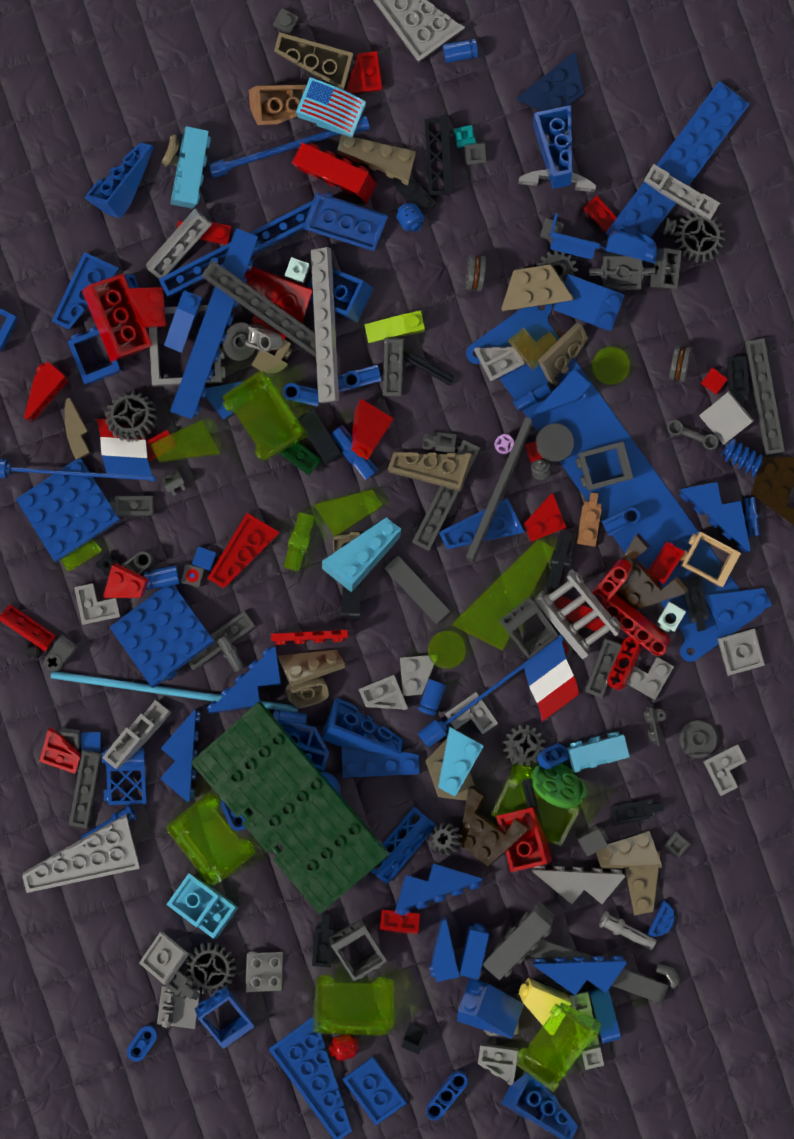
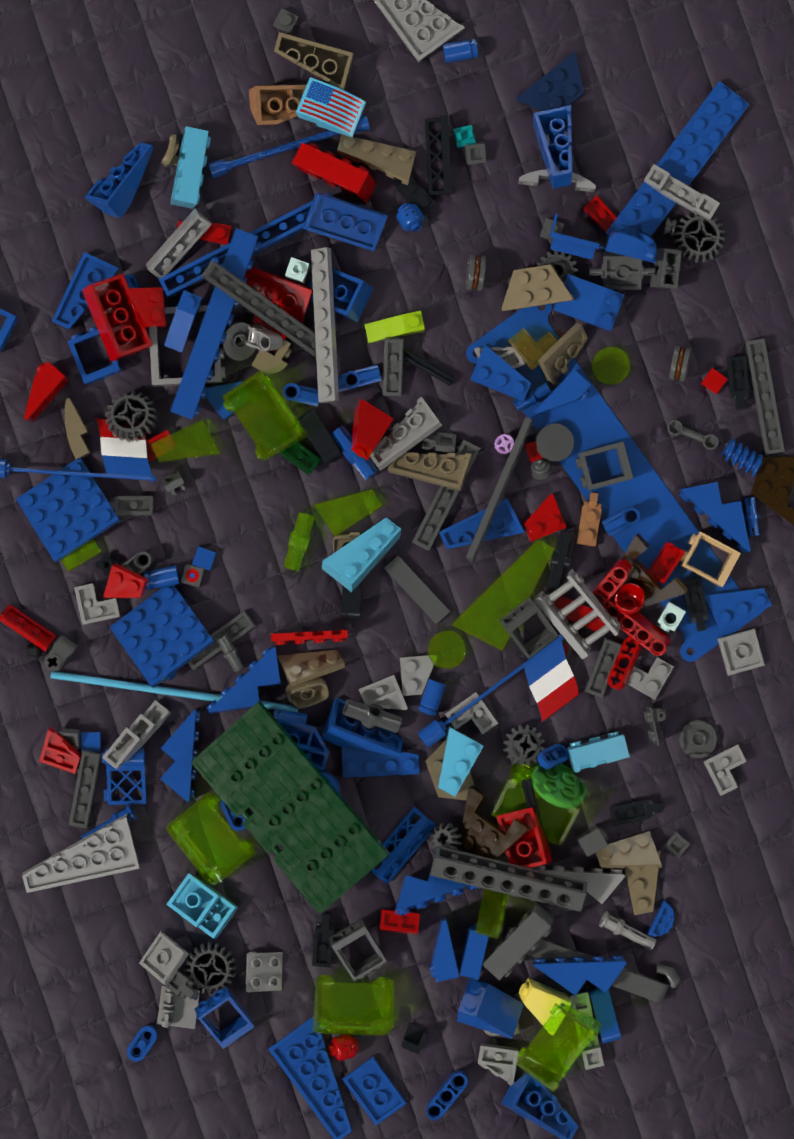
(243, 547): red wing -> none
(365, 74): red wing -> none
(372, 715): none -> dark grey piece
(412, 429): none -> light grey wing
(491, 913): none -> clear neon green panel
(499, 376): none -> blue wing
(509, 878): none -> dark grey brick
(629, 598): none -> red hair
(726, 417): light grey tile -> none

